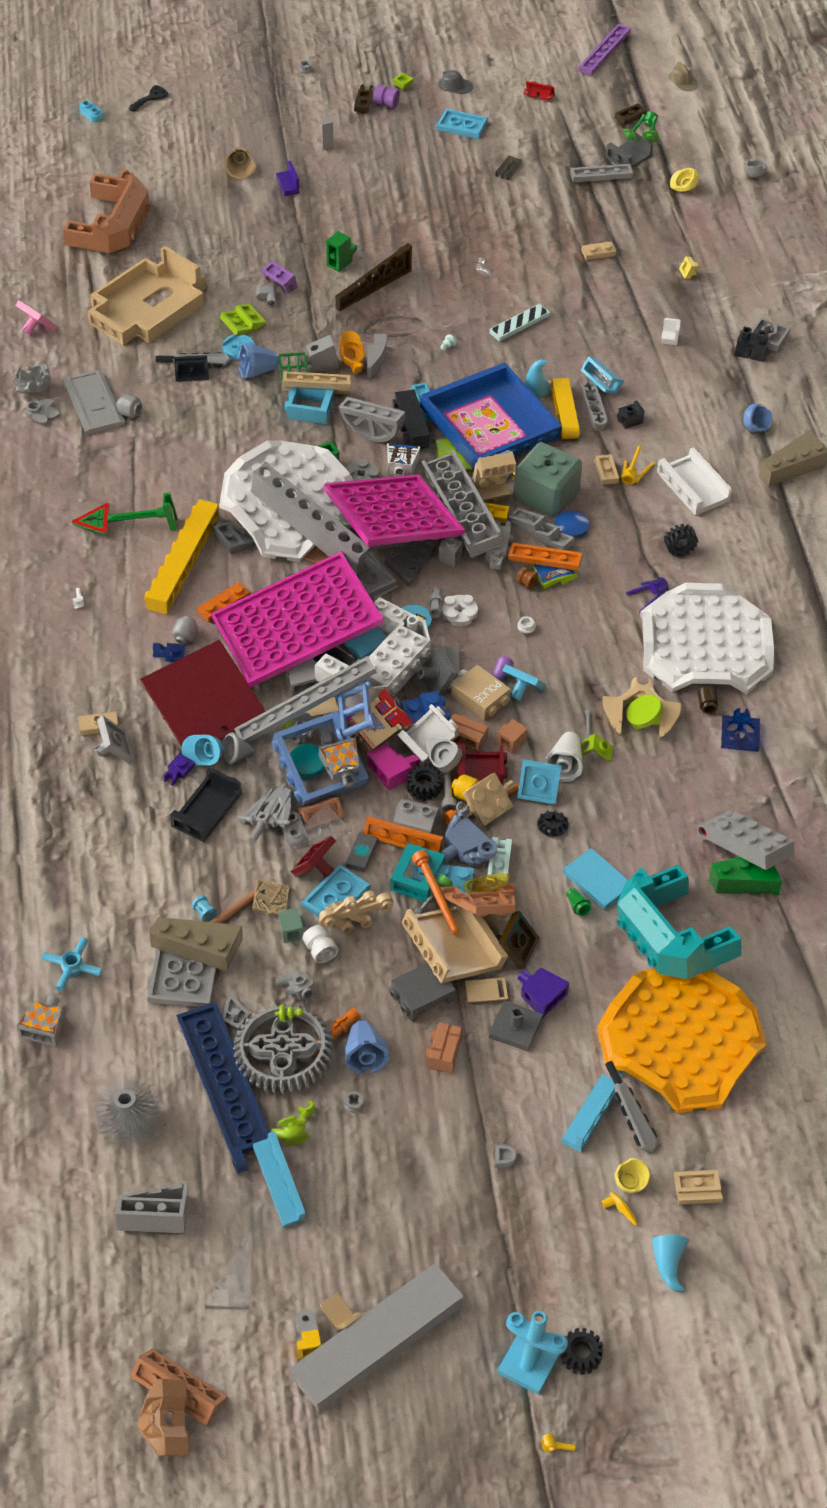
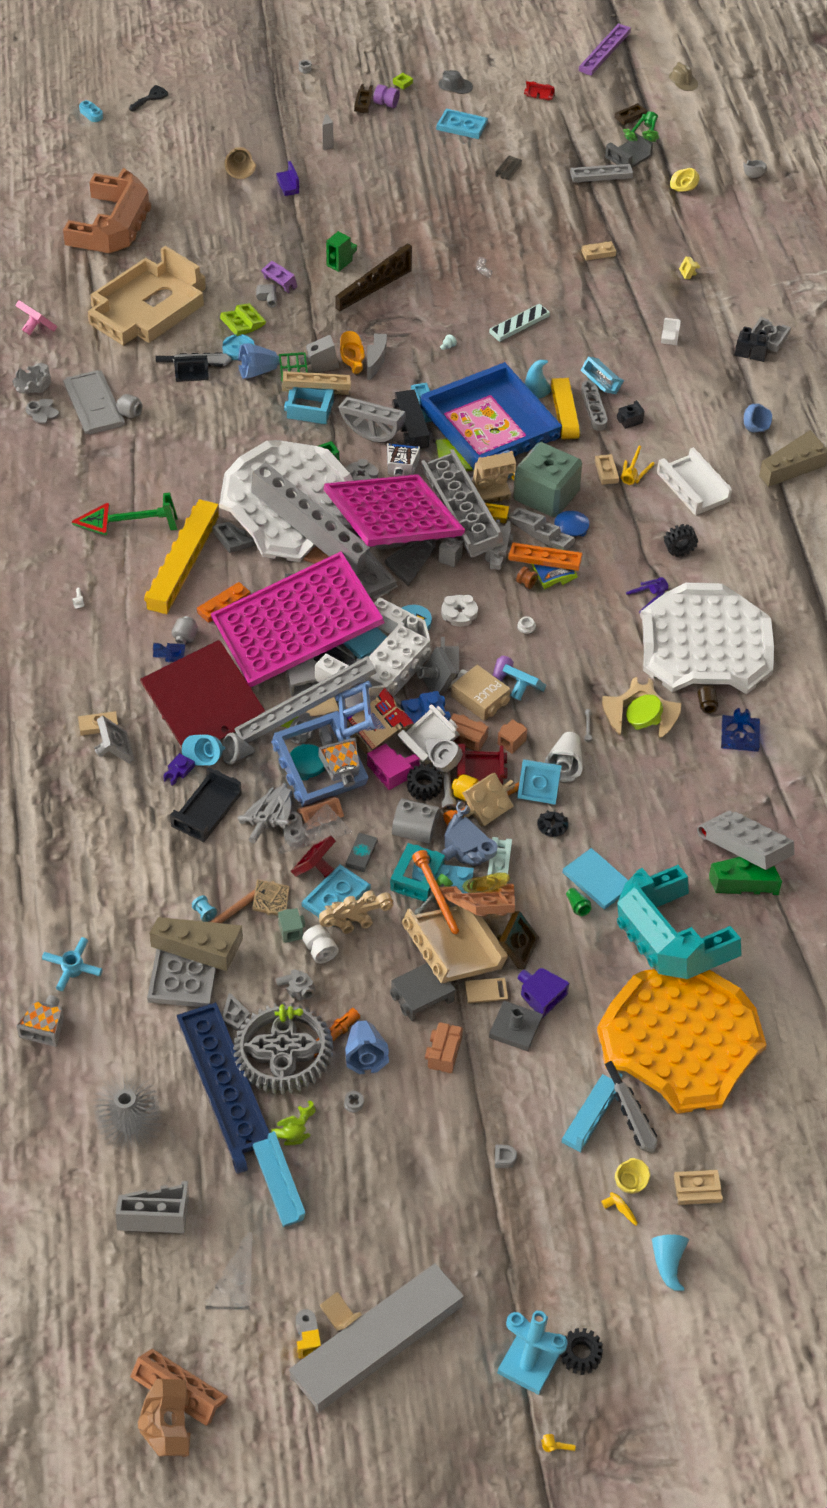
(401, 835): orange plate -> none
(436, 602): light grey pin -> none
(598, 745): lime bracket -> none

